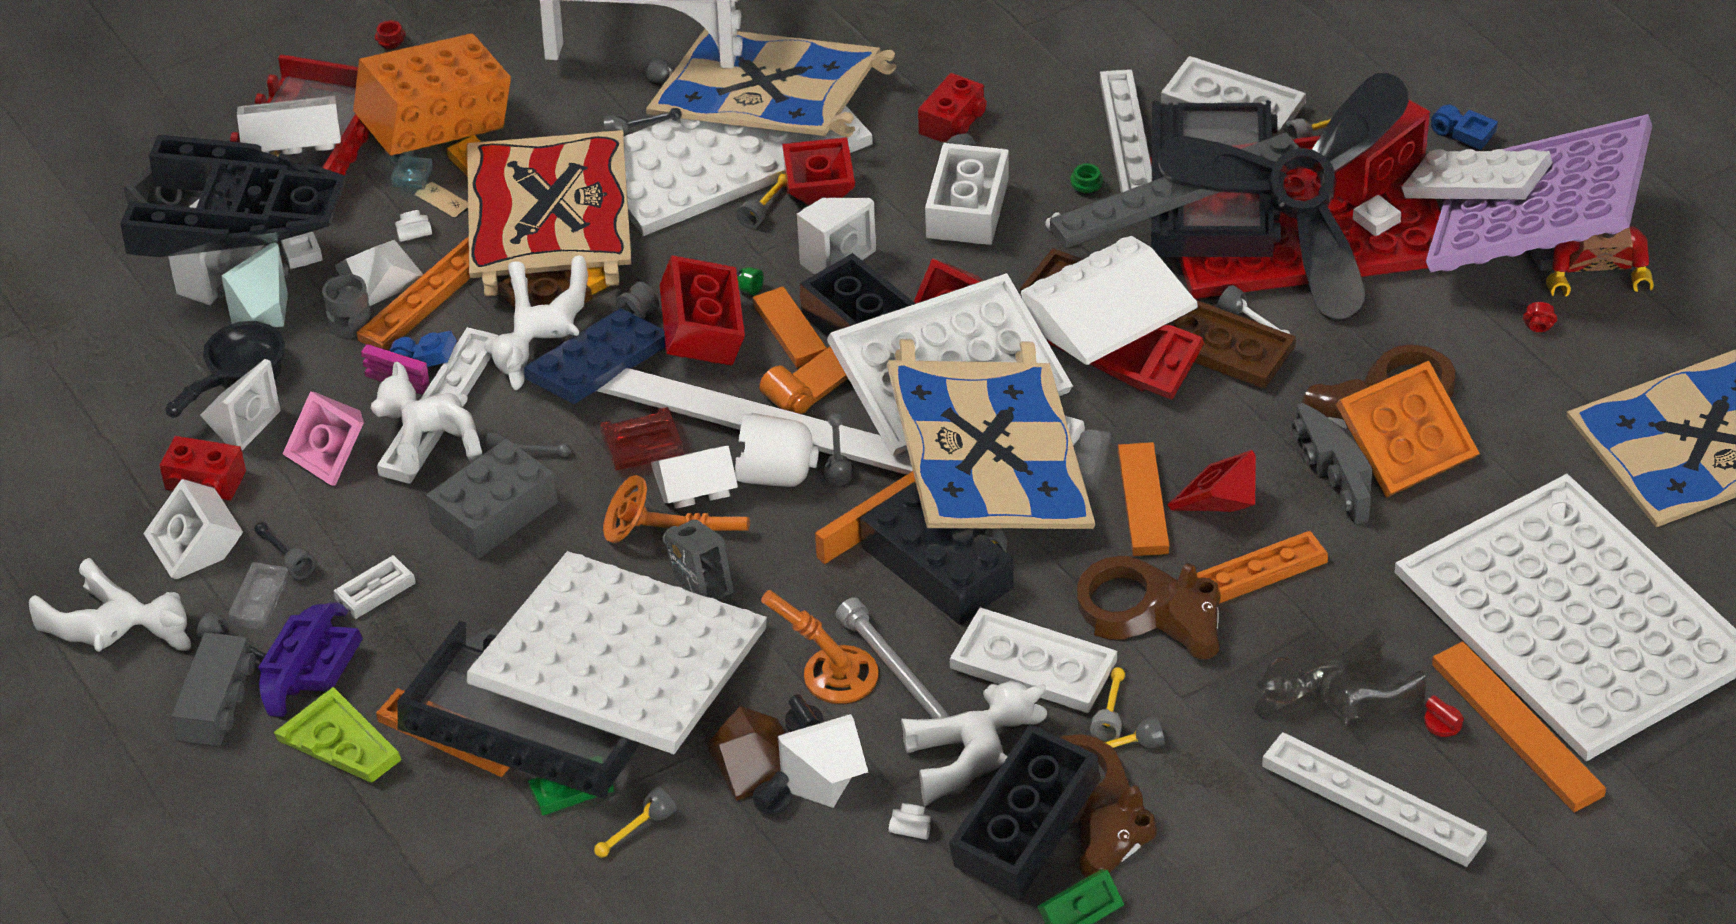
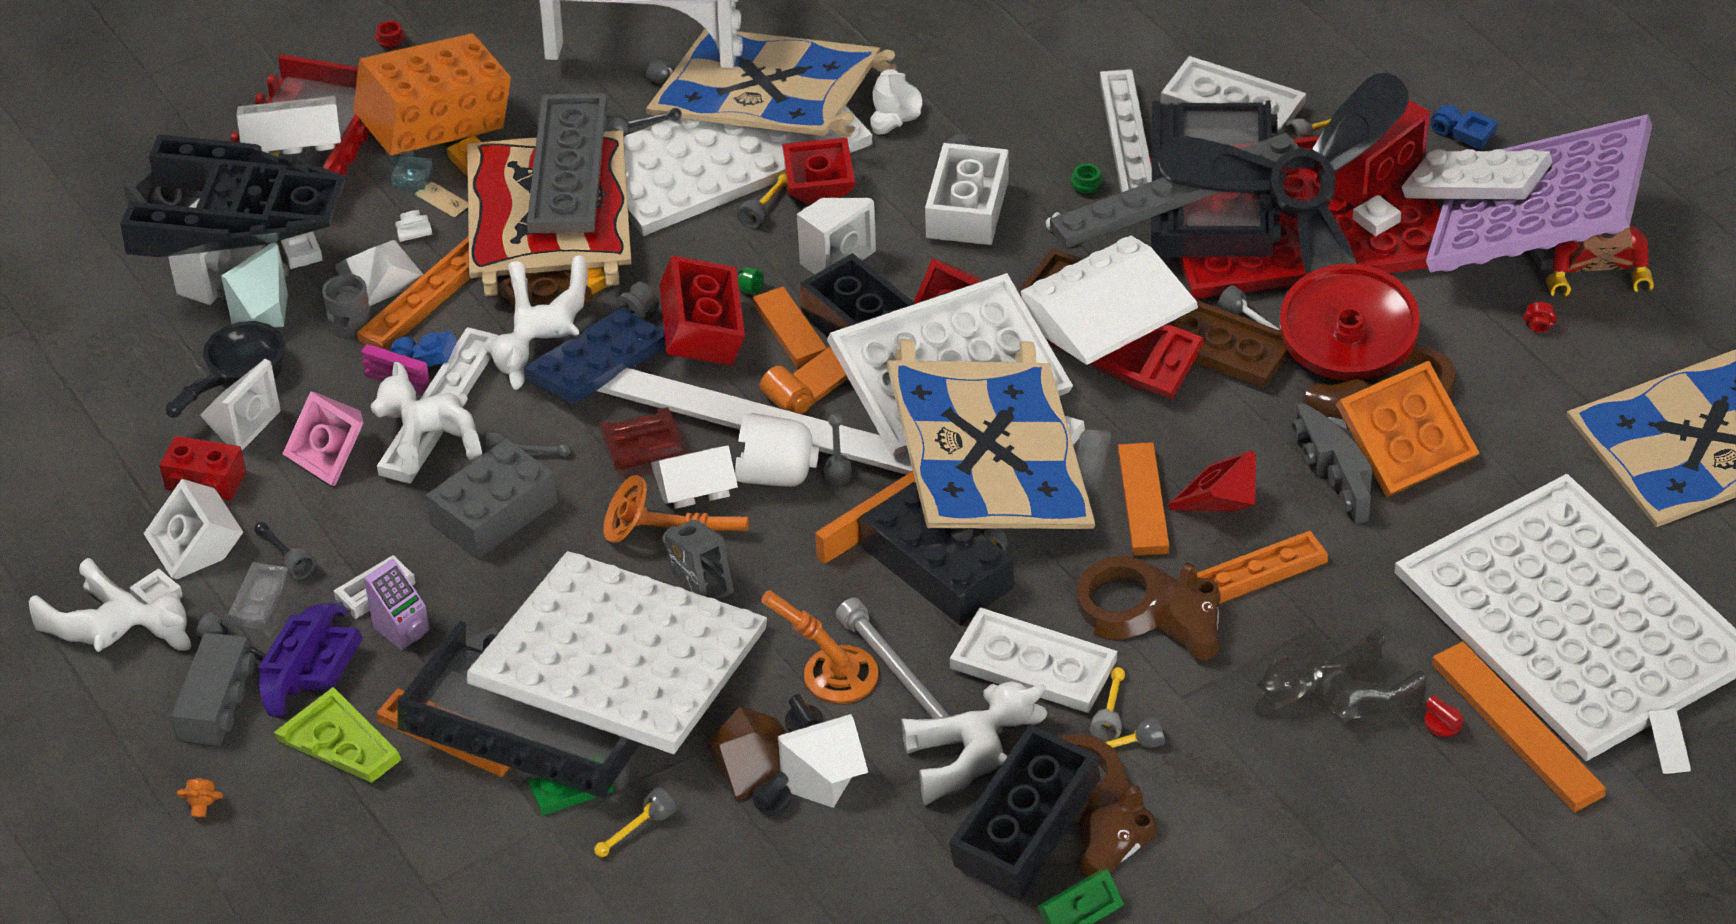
(153, 586): none -> white plate
(199, 795): none -> orange plant
(395, 605): none -> lavender slope
(567, 163): none -> dark grey plate
(894, 102): none -> white hair
(910, 821): white plate -> none
(951, 108): red brick -> none
(1349, 322): none -> red dish
(1374, 799): white plate -> none
(1669, 741): none -> white sticker

